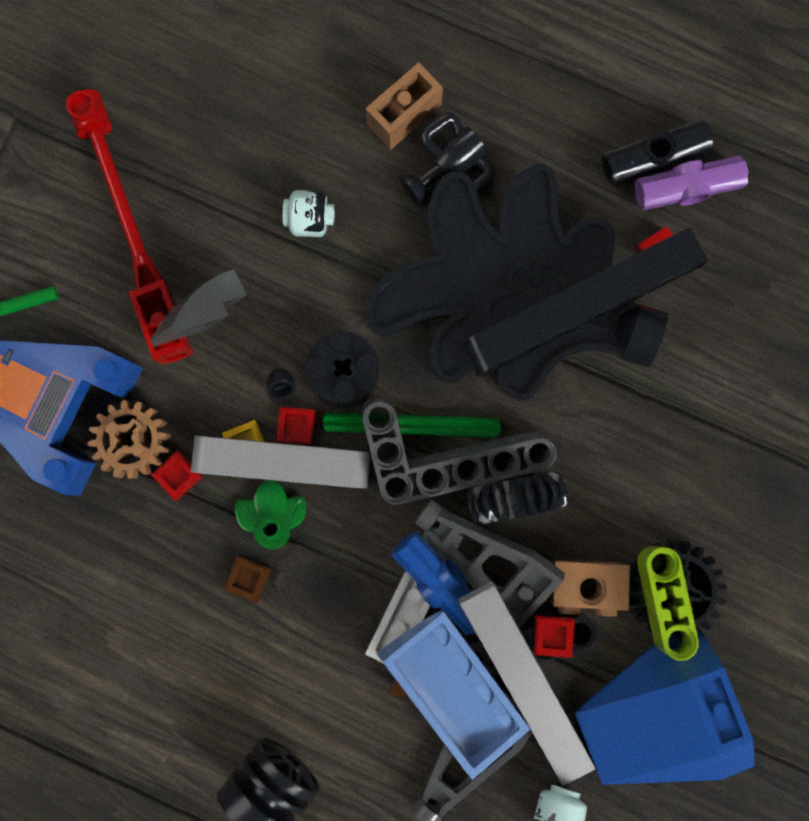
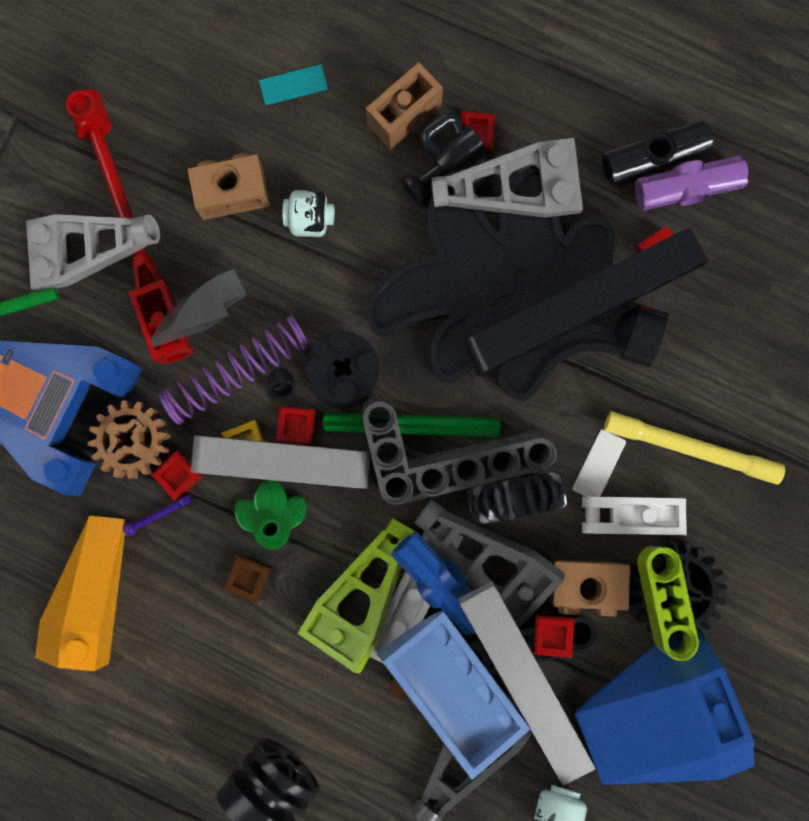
(49, 251): none -> light grey plate
(82, 609): none -> light orange wedge
(131, 528): none -> dark purple hinge
(174, 409): none -> medium lavender piece
(246, 195): none -> medium nougat brick
(293, 84): none -> teal sticker
(336, 635): none -> lime plate
(482, 124): none -> red tile
(557, 175): none -> light grey plate
(599, 464): none -> white sticker
(635, 515): none -> white plate
(748, 464): none -> light yellow piece

